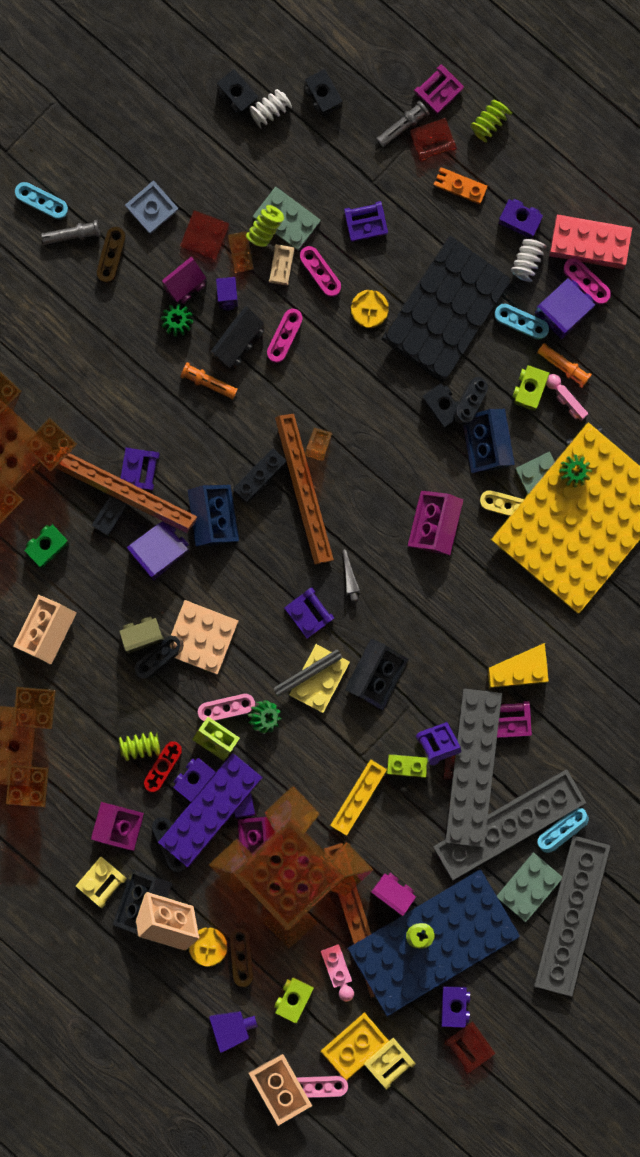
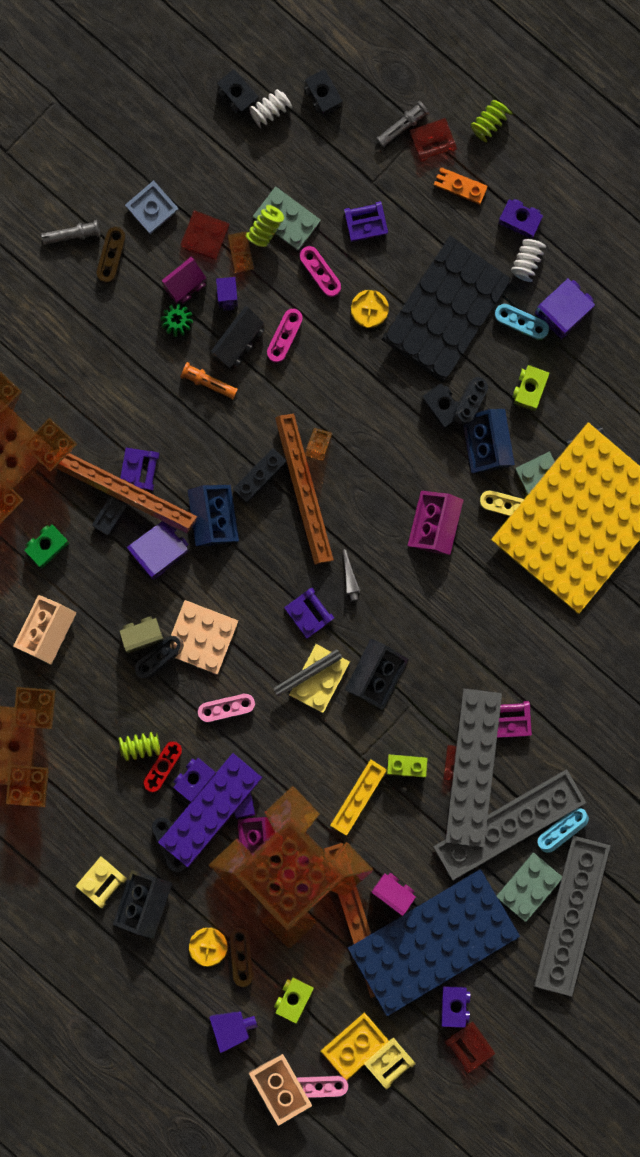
(35, 195): medium azure plate -> none
(117, 826): magenta slope -> none
(167, 922): light nougat slope -> none
(215, 738): lime brick -> none
(264, 716): green gear -> none
(281, 265): tan plate -> none
(338, 971): bright pink plate -> none
(425, 930): lime piece -> none
(443, 93): magenta plate -> none
(443, 739): dark purple plate -> none
(521, 669): yellow wedge -> none
(566, 397): bright pink plate -> none
(571, 370): orange pin -> none
(578, 478): green gear -> none
(583, 273): dark pink plate -> none
(590, 241): coral brick -> none

